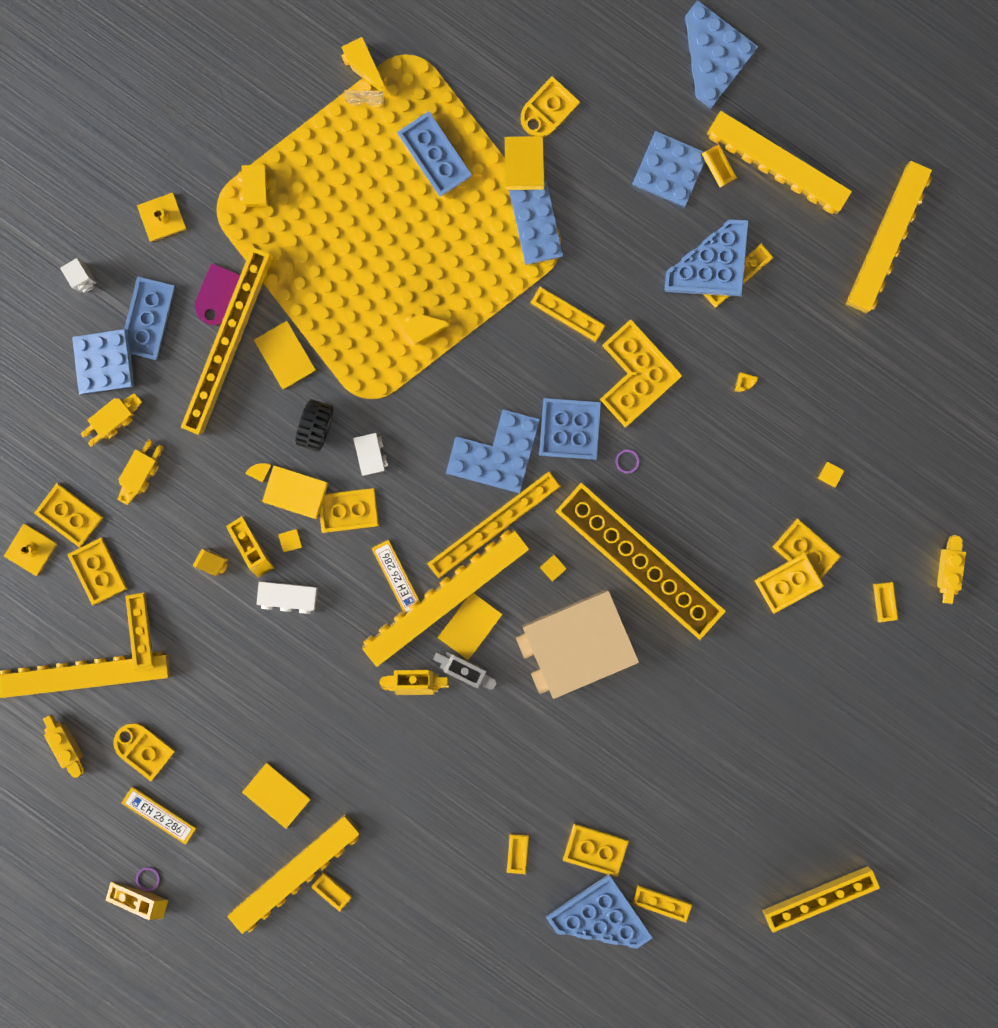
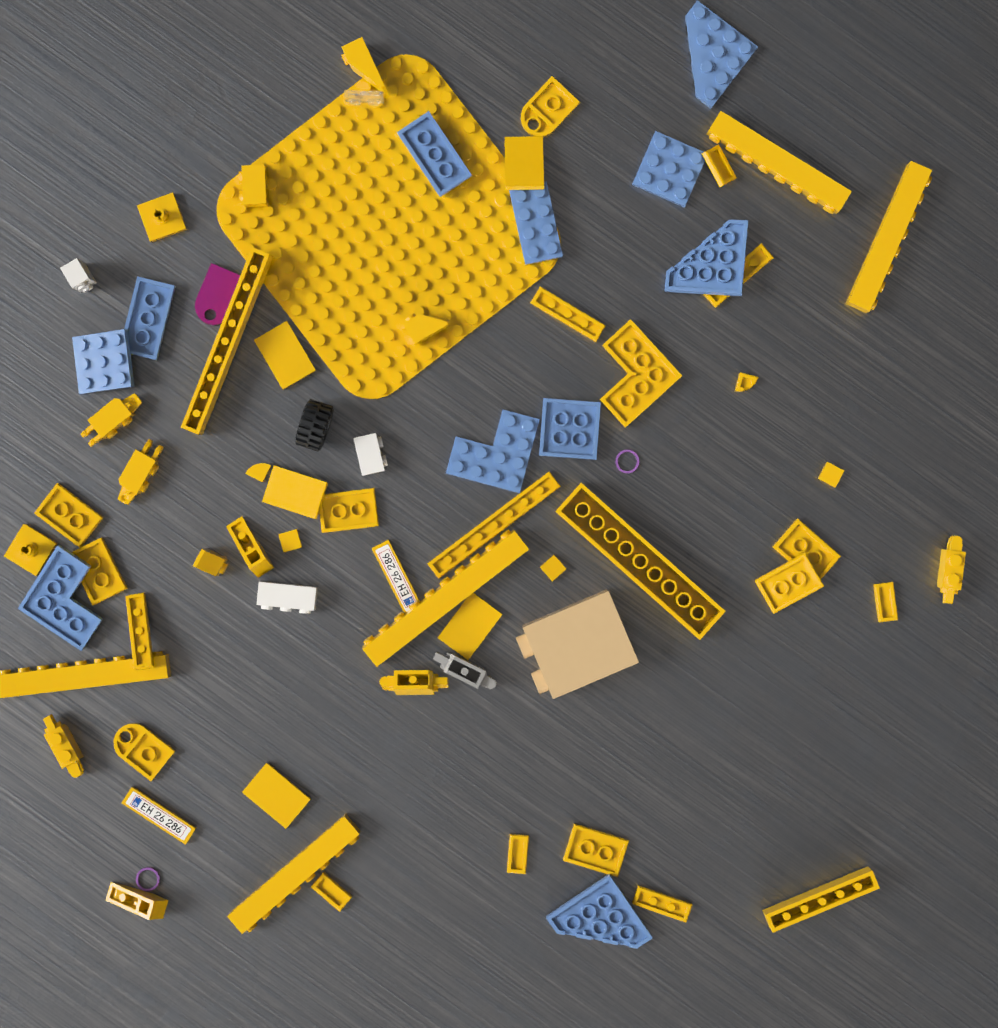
(52, 602): none -> medium blue plate

